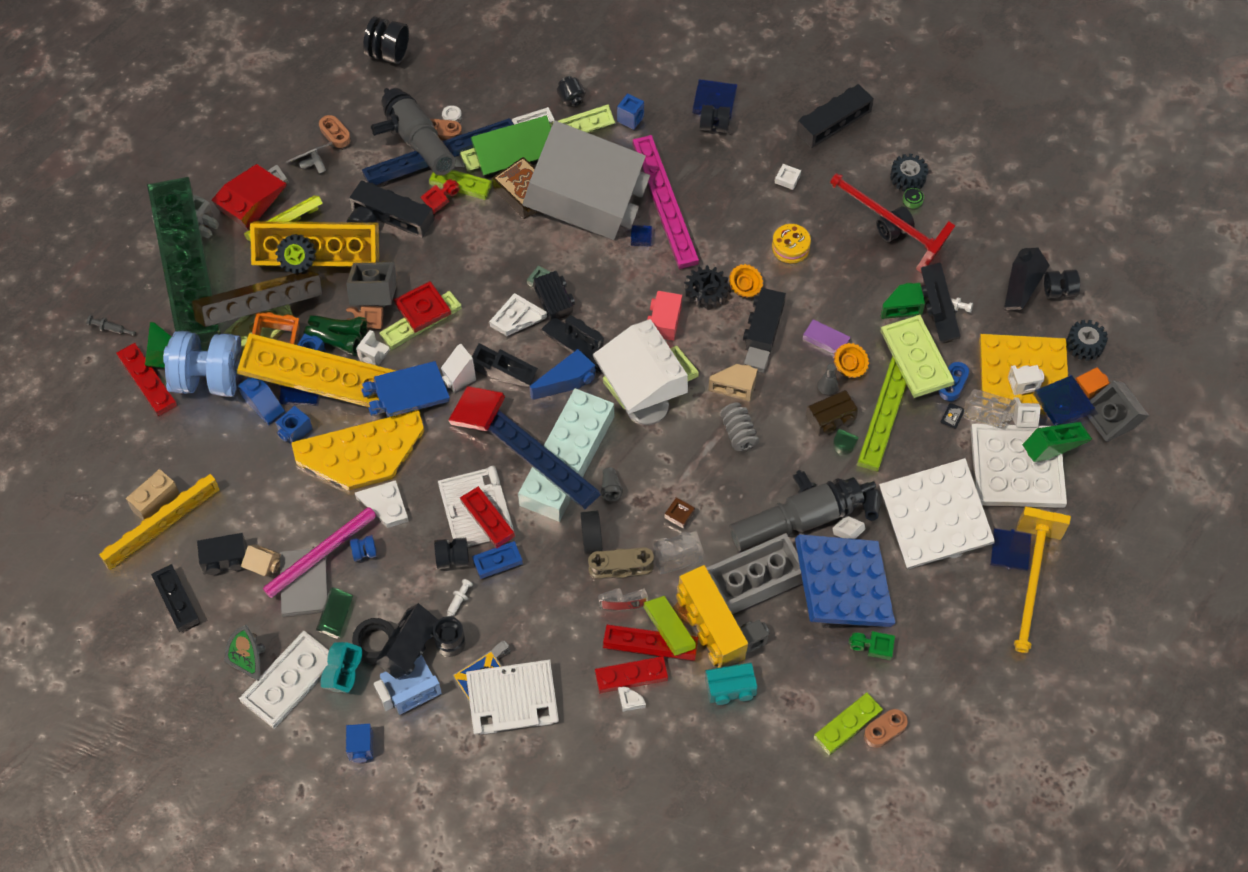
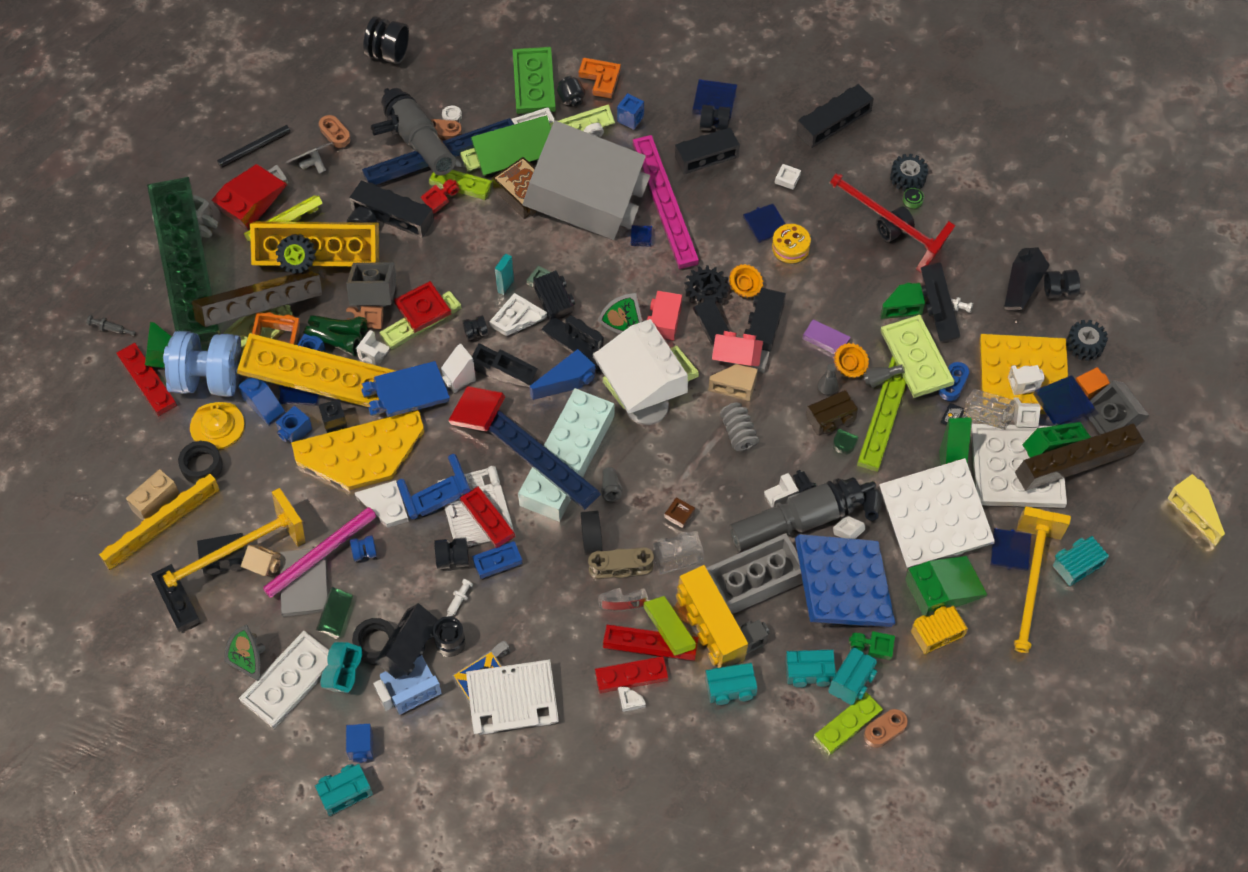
(194, 449): none -> black tyre
(218, 424): none -> yellow hat
(253, 145): none -> black bar
(286, 518): none -> yellow tile
(333, 416): none -> black brick
(343, 789): none -> teal brick
(437, 494): none -> blue plate
(475, 327): none -> black wheel
(504, 274): none -> teal tile
(533, 79): none -> bright green plate
(595, 129): none -> white tile
(603, 72): none -> orange plate
(621, 313): none -> shield
(707, 150): none -> black brick
(710, 319): none -> black tile
(736, 349): none -> coral brick
(764, 222): none -> clear blue piece
(782, 491): none -> white panel
(810, 667): none -> teal brick
(852, 676): none -> teal brick
(878, 375): none -> dark grey cone
(938, 629): none -> yellow brick
(944, 584): none -> green slope
(955, 440): none -> green slope
(1079, 457): none -> dark brown brick
(1080, 560): none -> teal brick
(1197, 505): none -> light yellow slope

